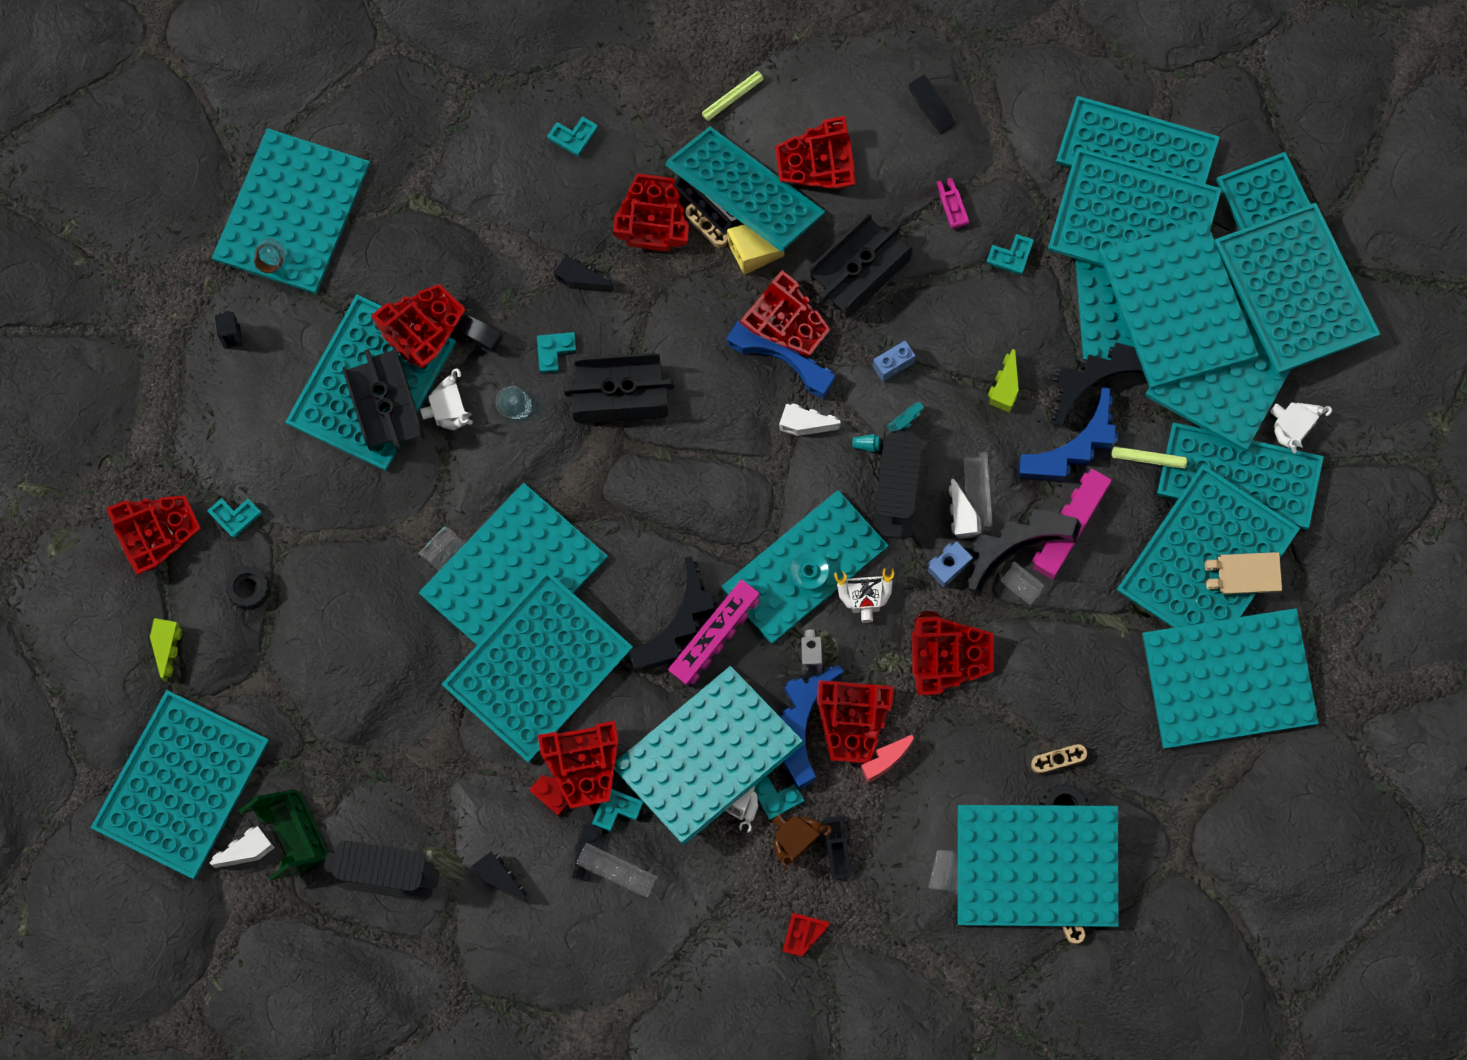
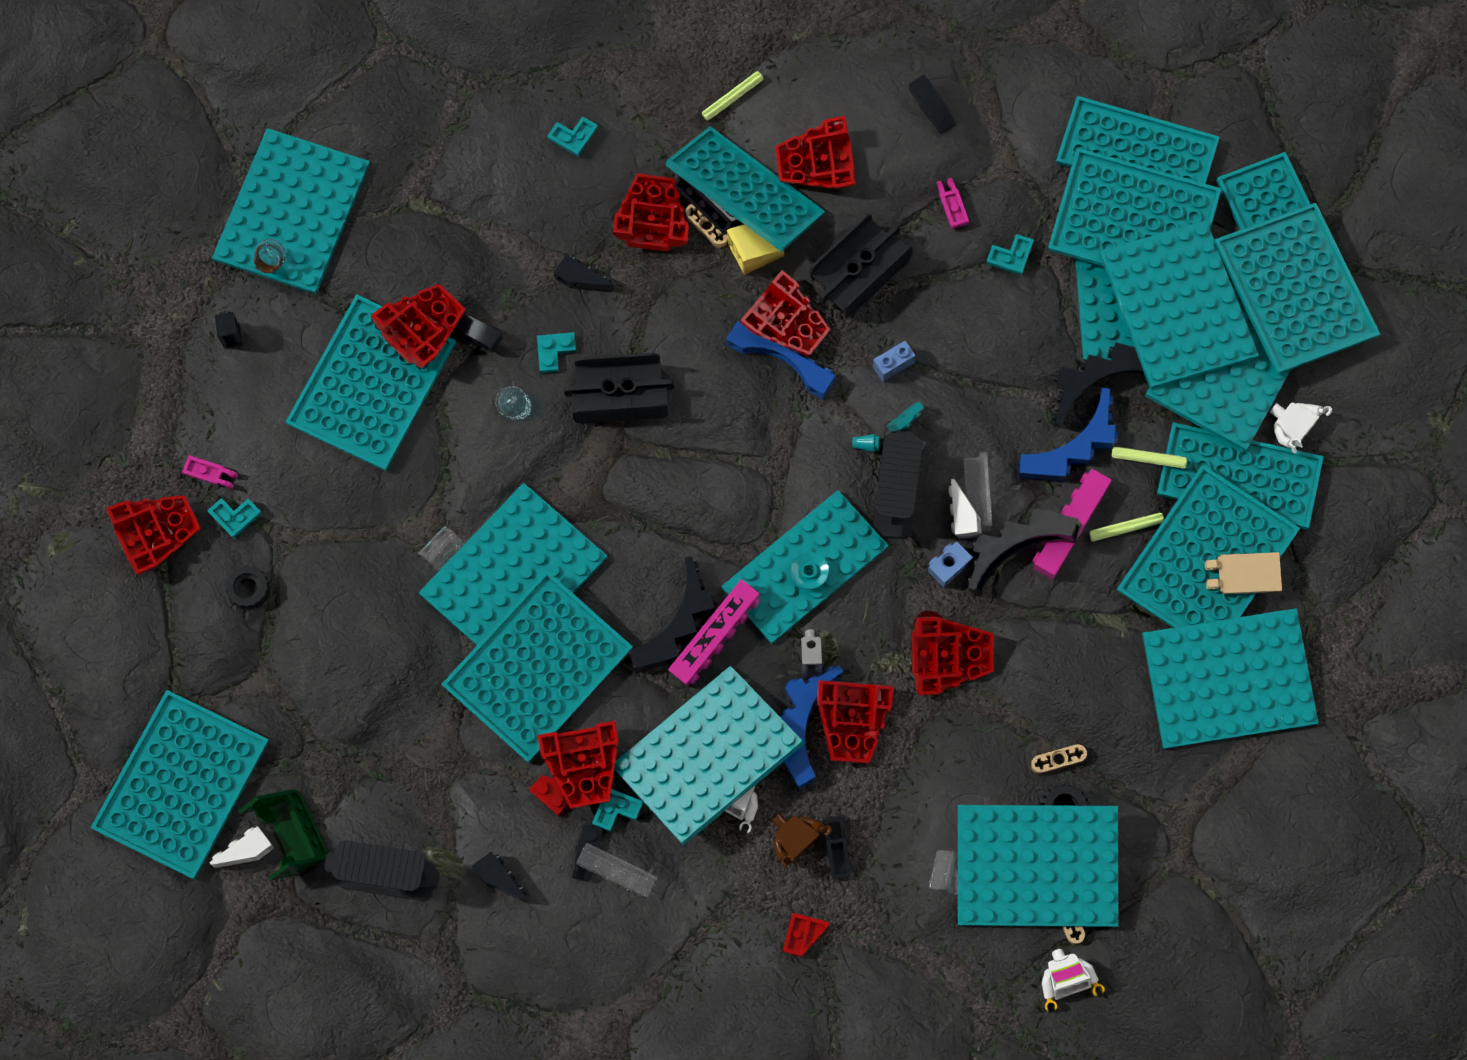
(164, 641): lime slope -> none
(208, 472): none -> dark pink hinge
(379, 427): black piece -> none
(447, 405): white torso -> none
(776, 803): teal plate -> none
(804, 422): white slope -> none
(865, 594): white torso -> none
(886, 758): coral slope -> none
(1006, 390): lime slope -> none
(1022, 583): clear panel -> none
(1068, 976): none -> white torso
(1125, 527): none -> yellowish green axle

